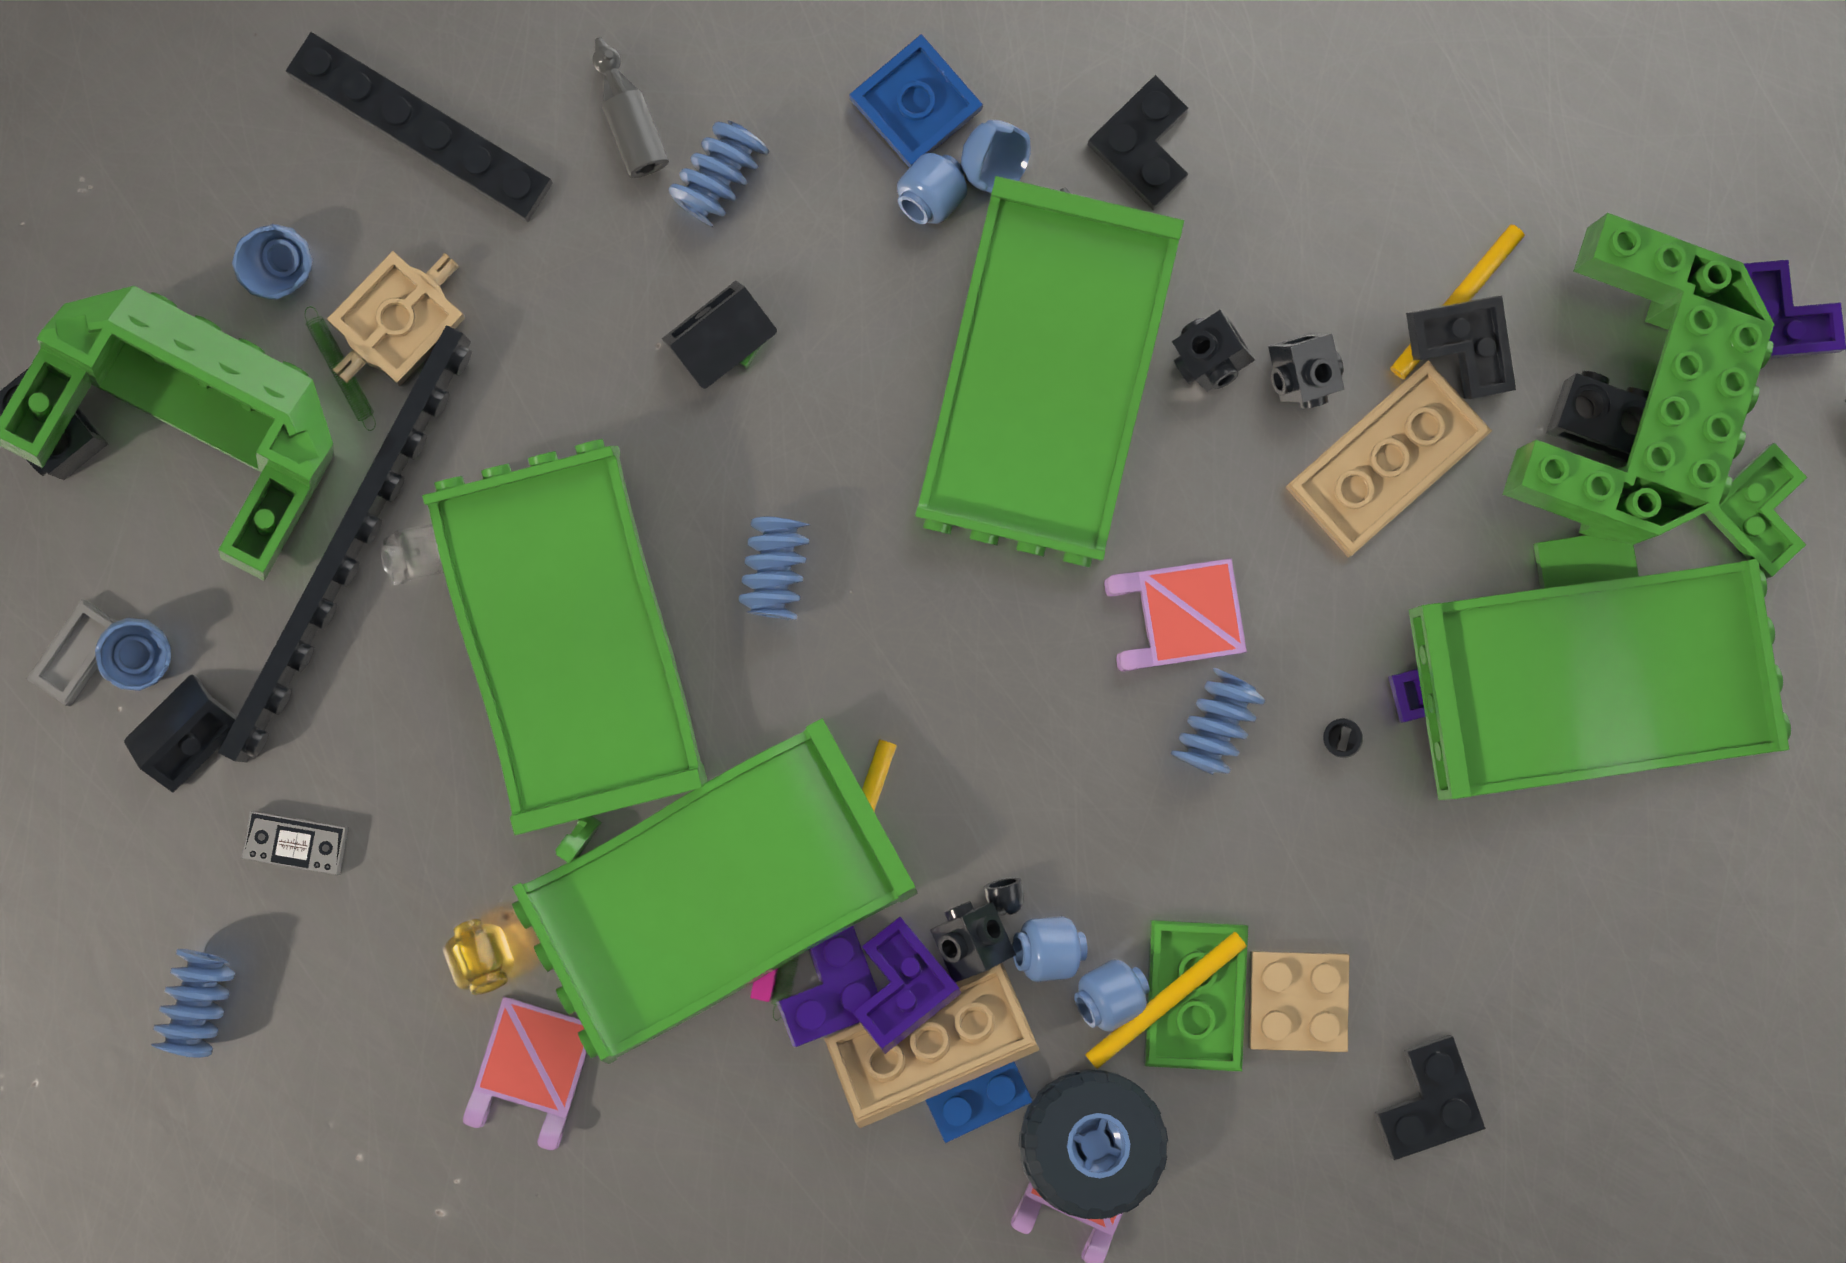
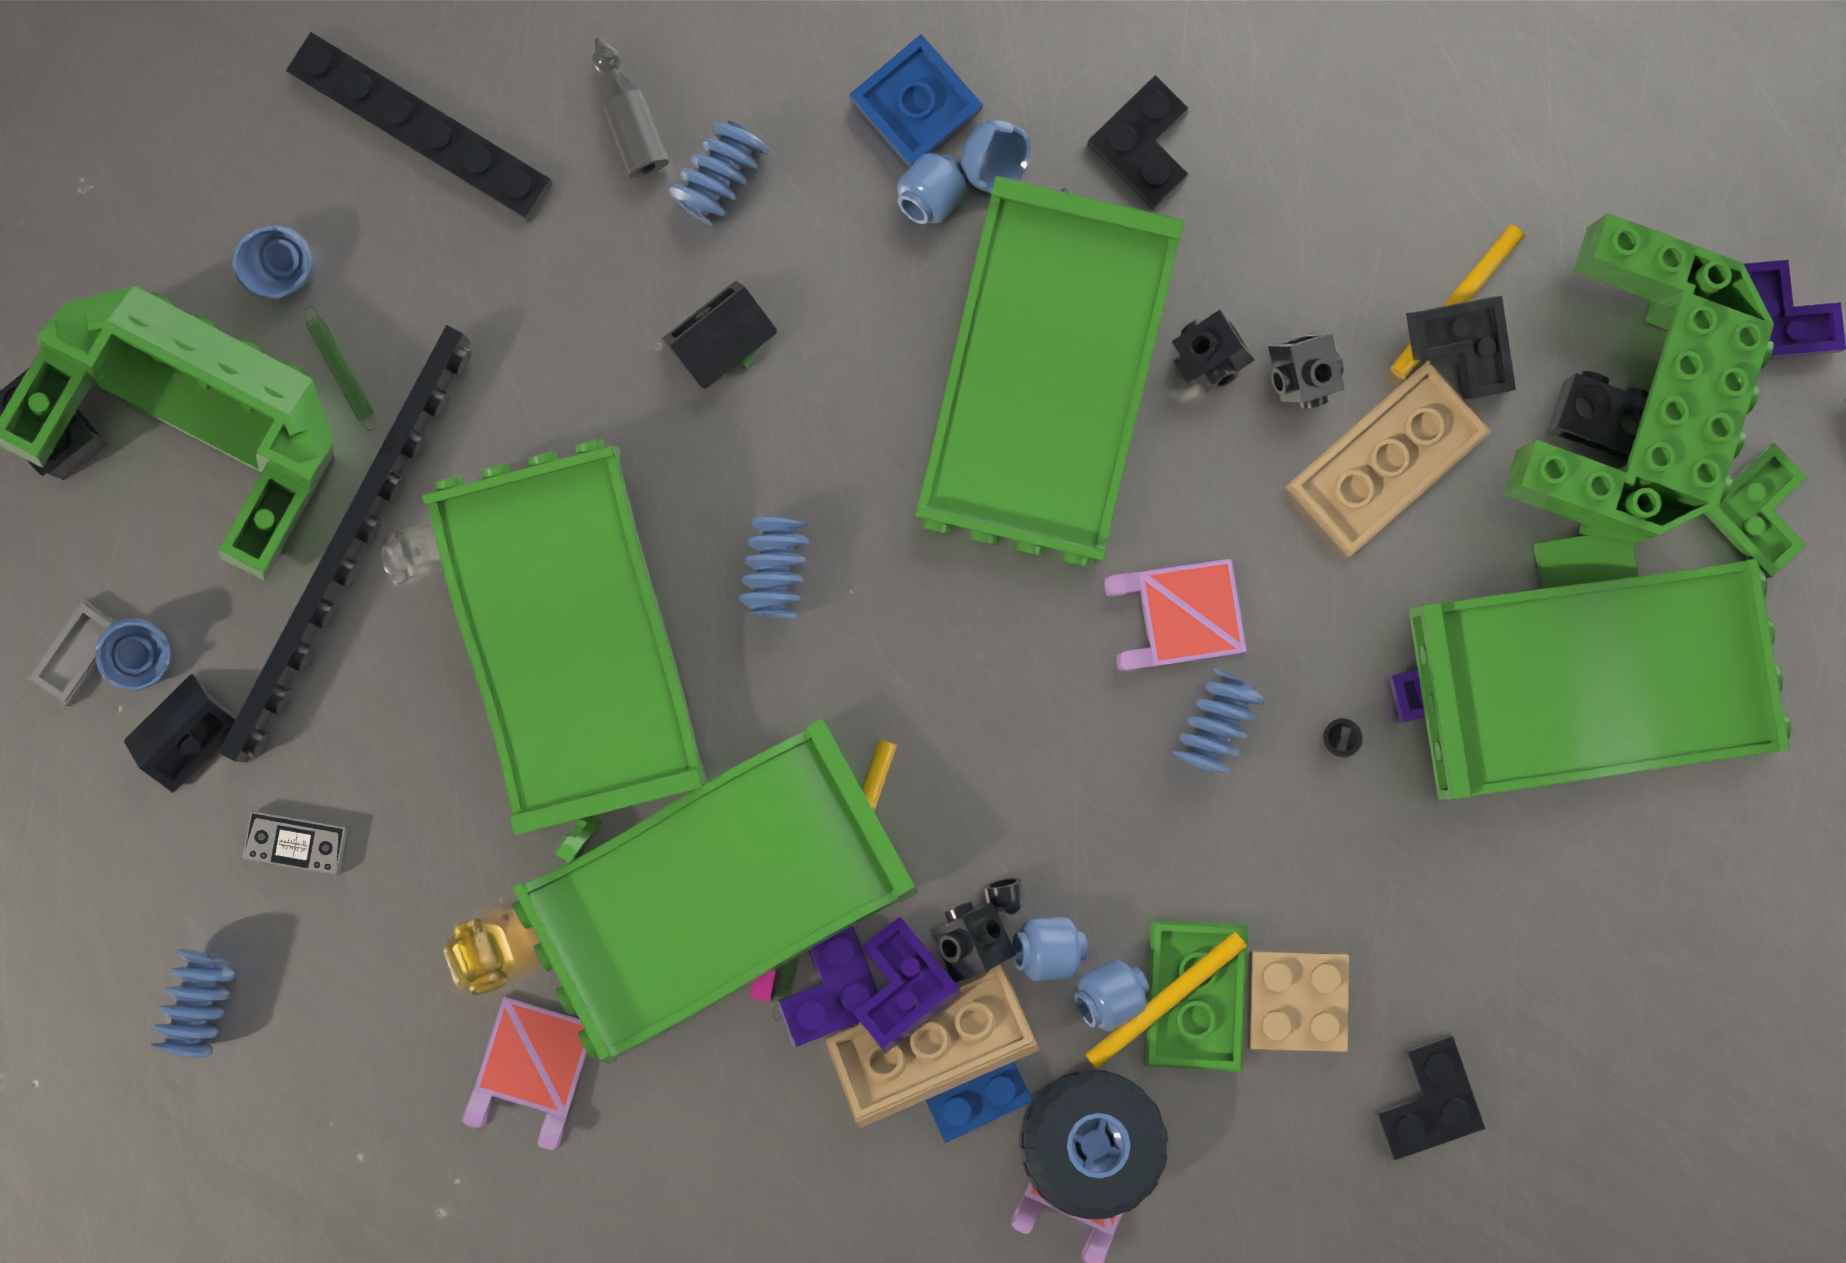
(395, 318): tan plate -> none

